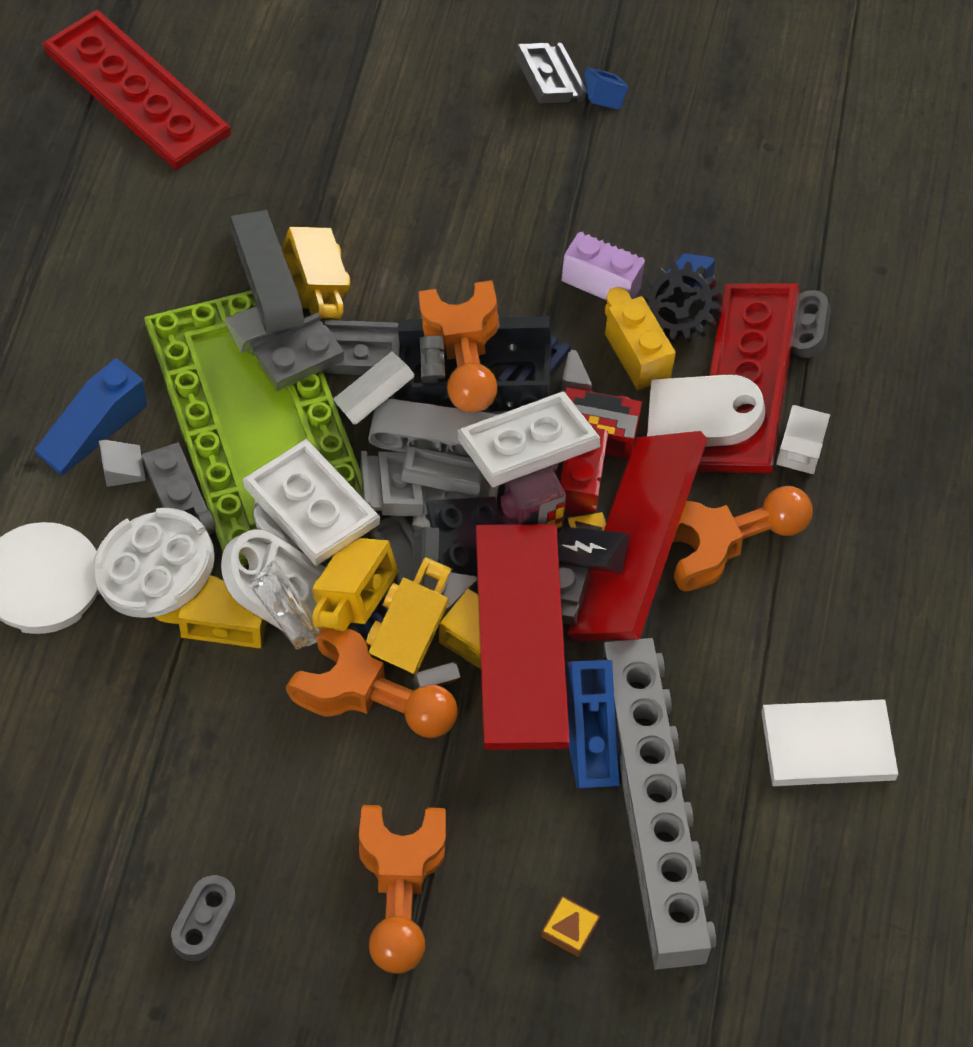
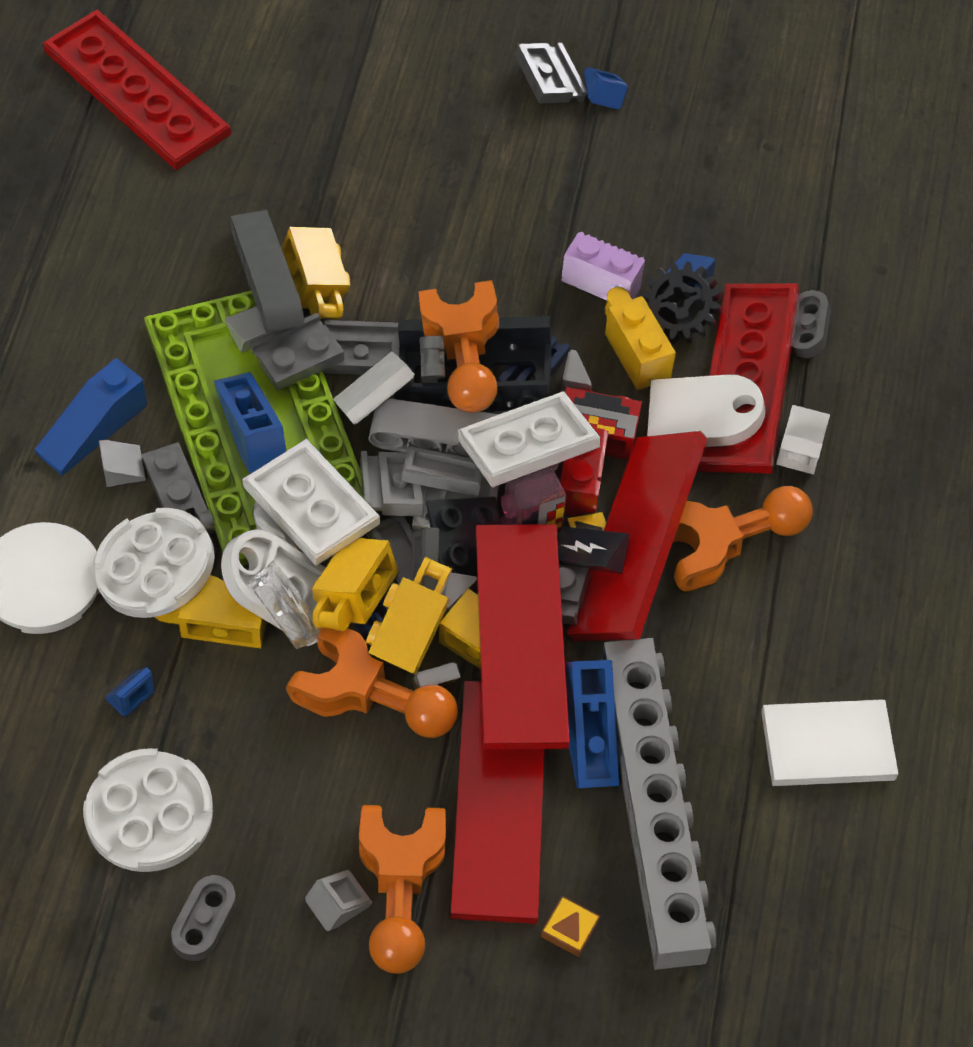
(131, 691): none -> blue slope
(148, 810): none -> white tile
(250, 420): none -> blue slope
(337, 899): none -> light grey slope
(496, 825): none -> red tile

